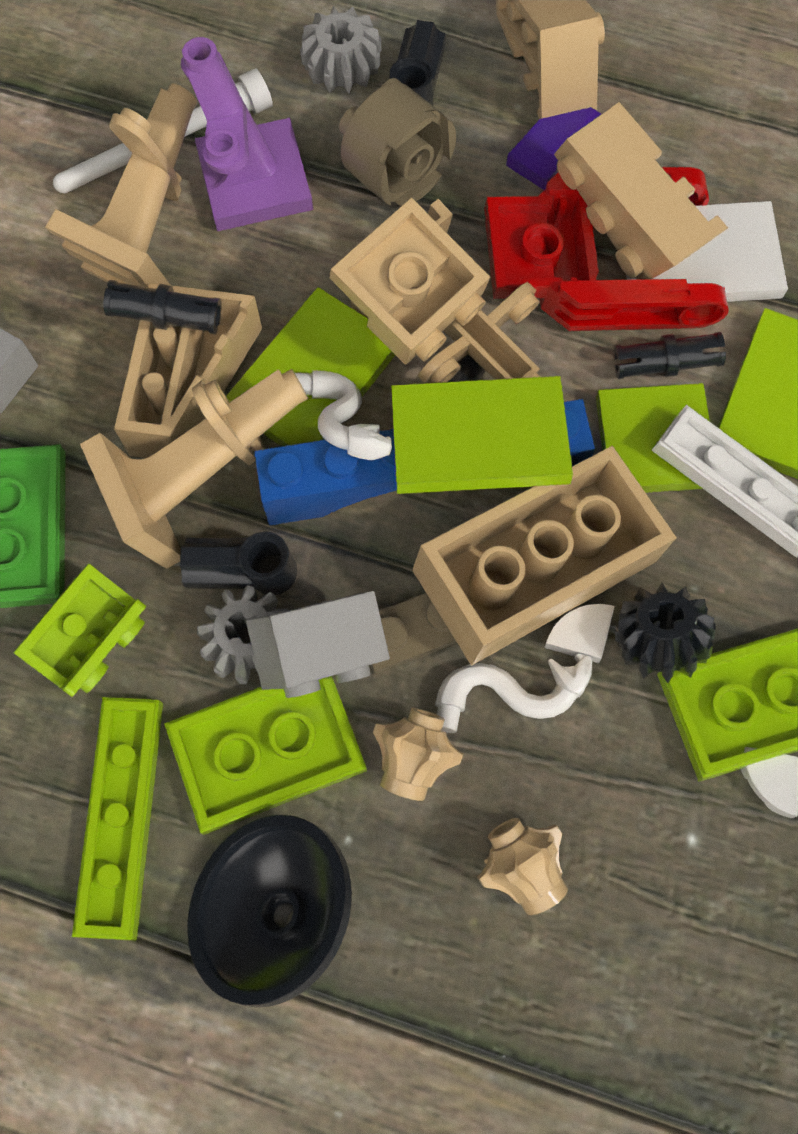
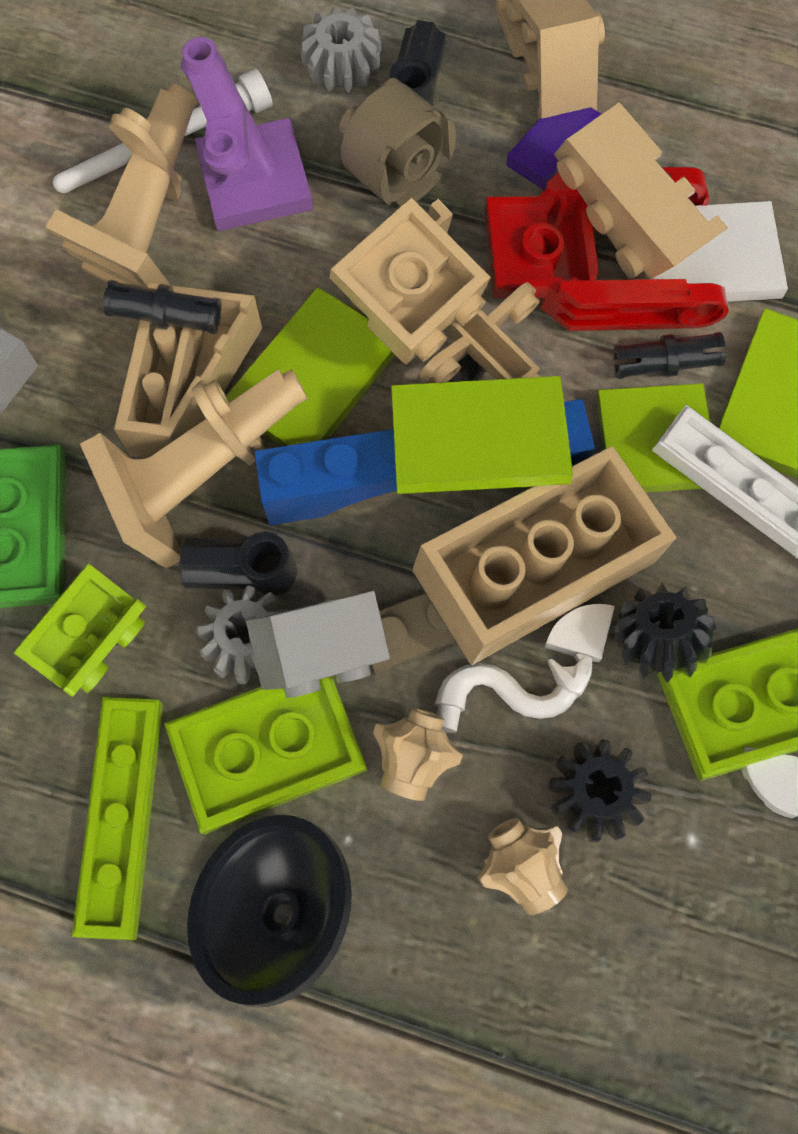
(360, 439): white animal -> none
(594, 810): none -> black gear

